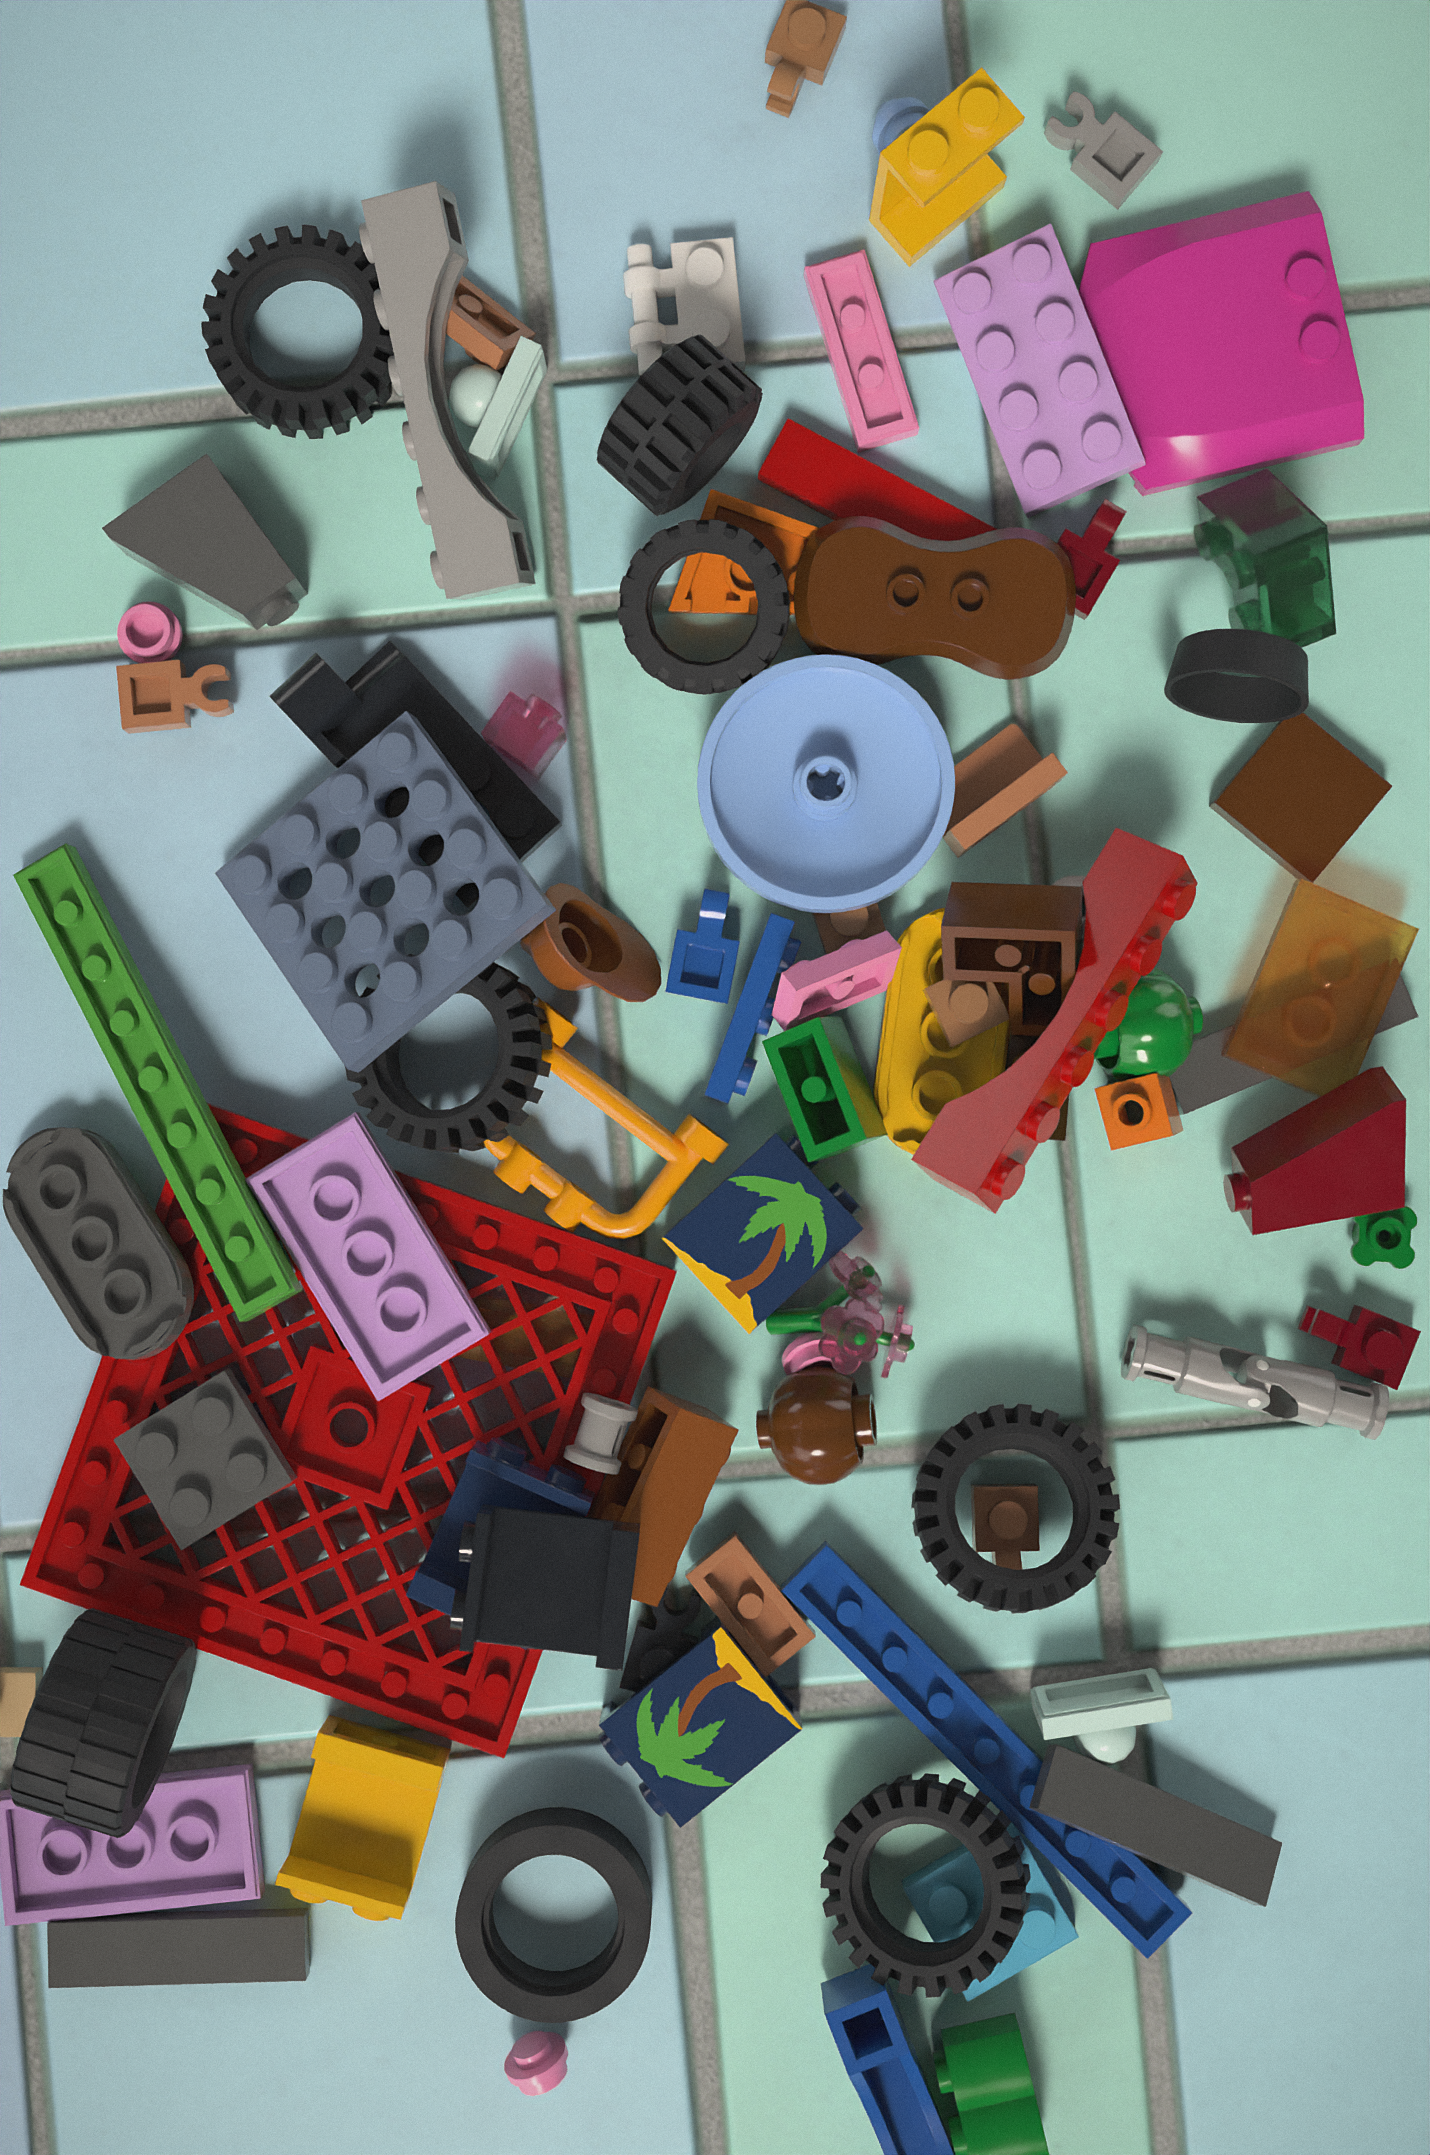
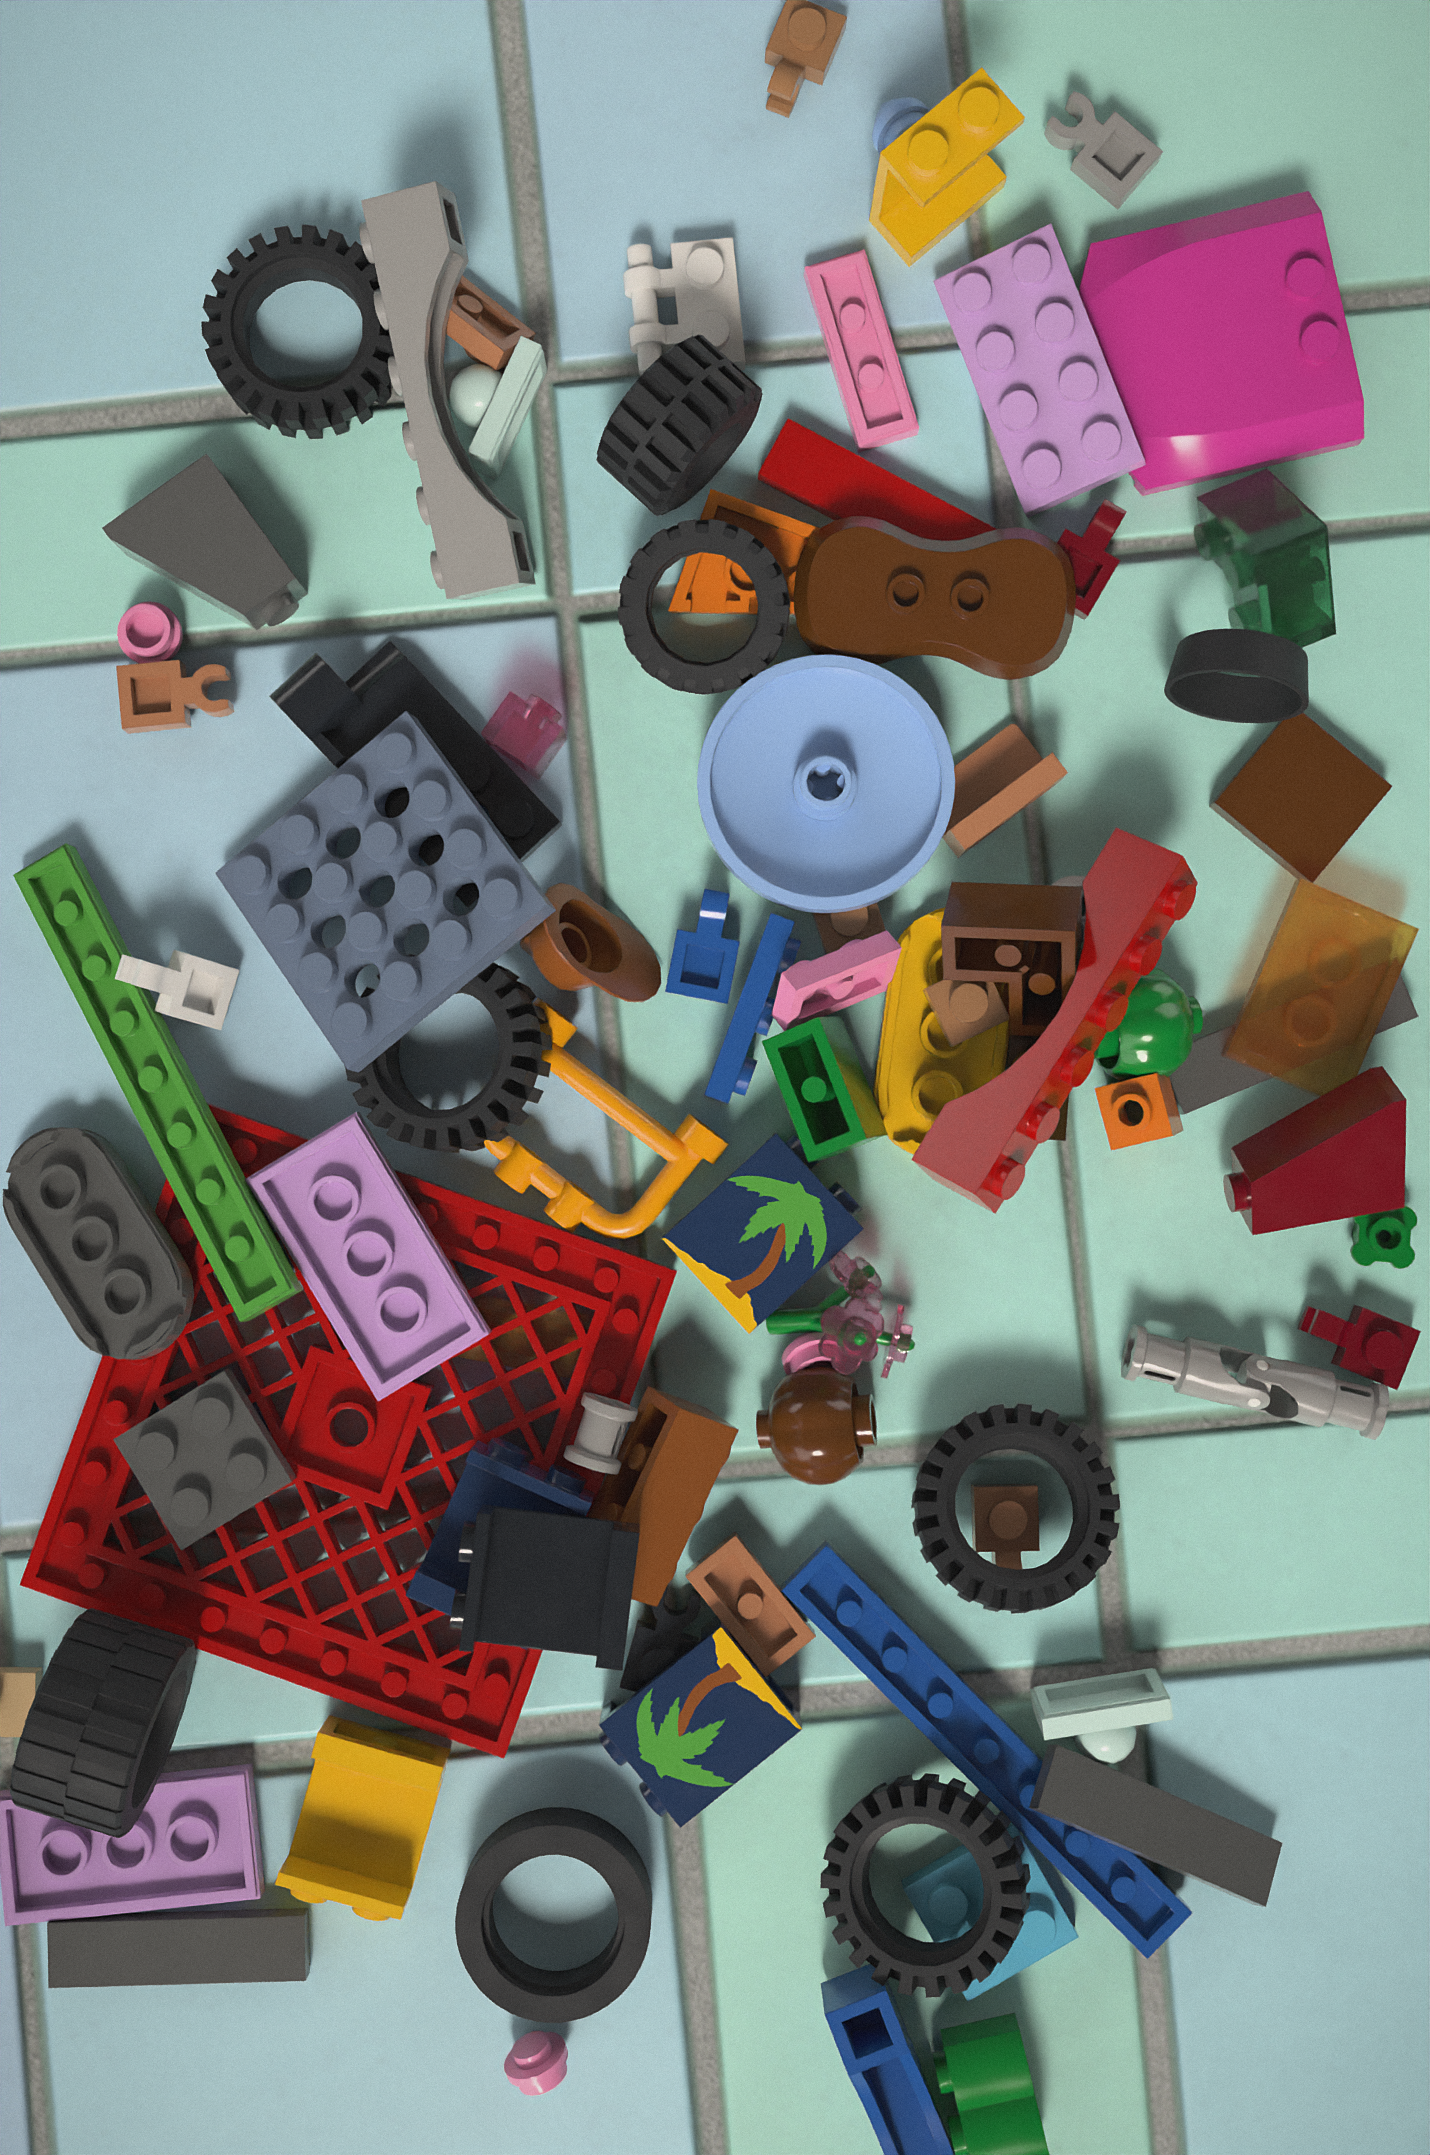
(188, 988): none -> white plate

